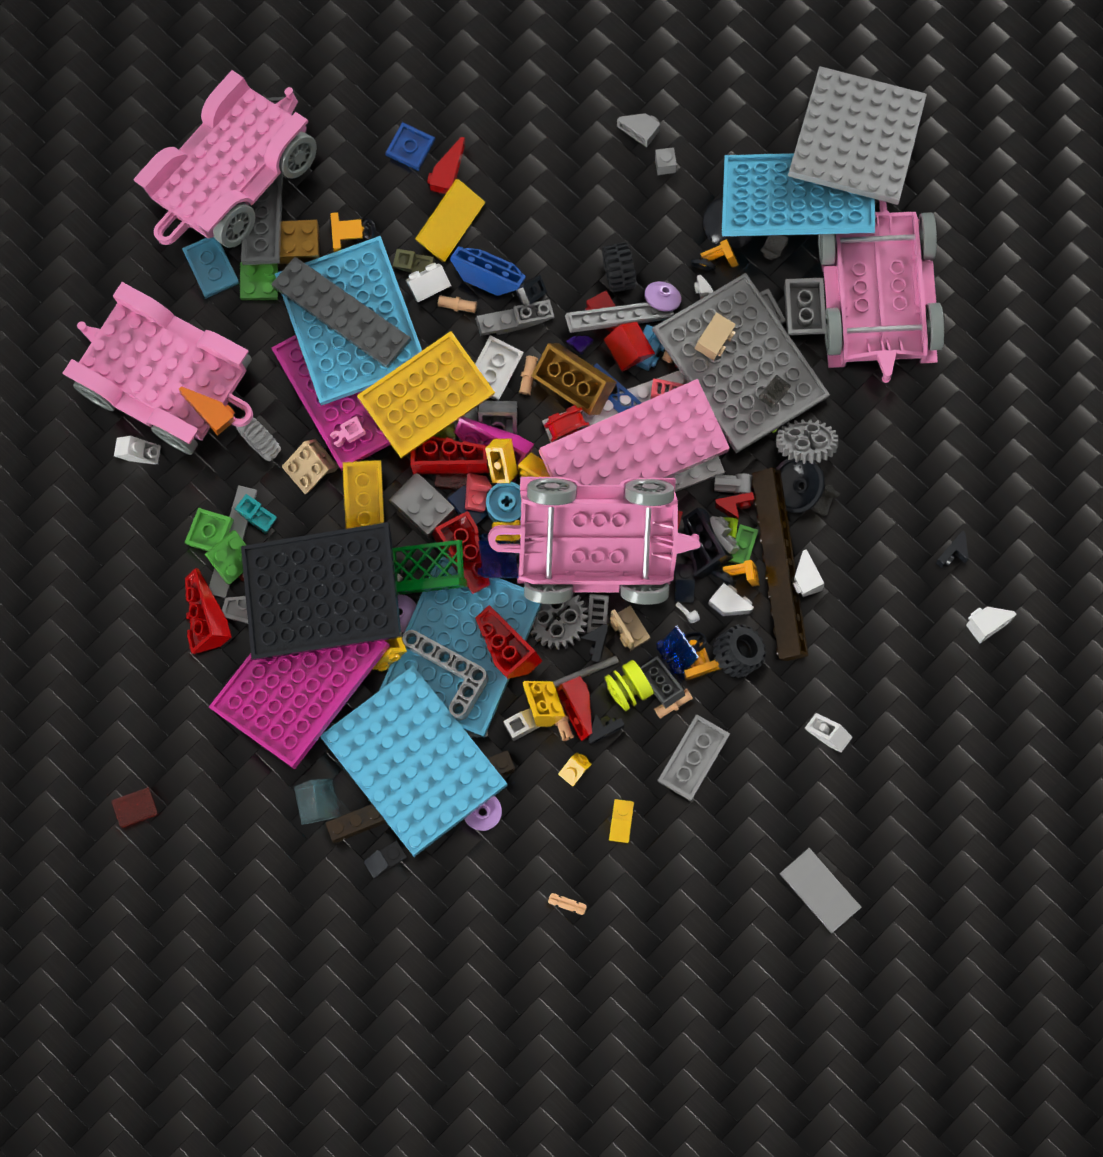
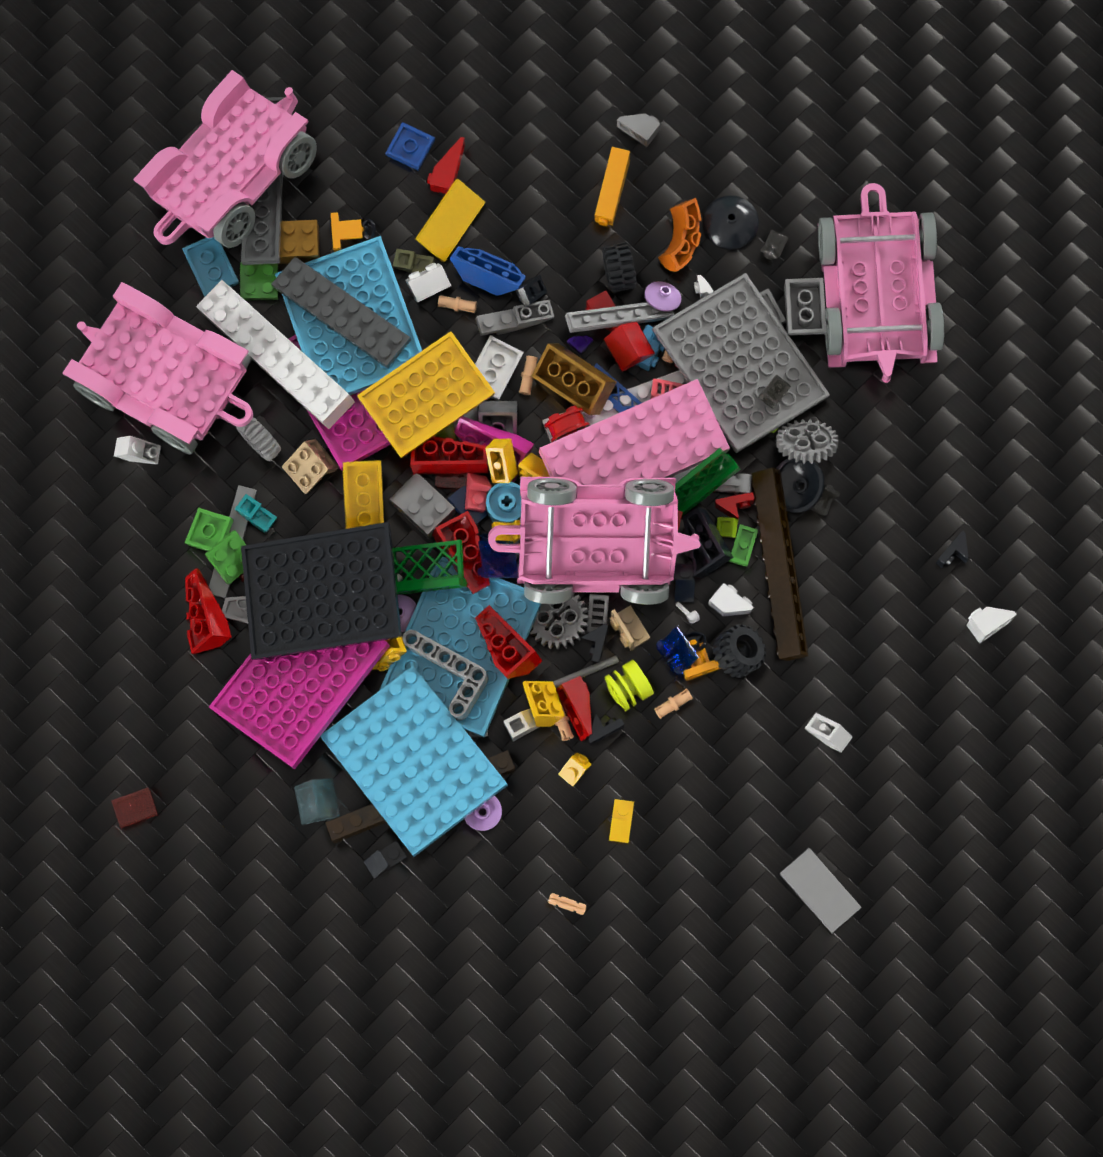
(211, 410): orange slope -> none
(275, 354): none -> white brick
(350, 431): bright pink plate -> none
(612, 186): none -> light orange slope
(662, 682): dark grey piece -> none
(665, 161): light grey brick -> none
(685, 235): none -> orange brick
(693, 757): light grey plate -> none
(704, 479): none -> green fence
(707, 256): light orange piece -> none
(715, 336): tan brick -> none
(721, 531): light grey slope -> none
(747, 567): light orange piece -> none
(766, 201): medium azure plate -> none
(807, 576): white slope -> none
(857, 135): light grey plate -> none

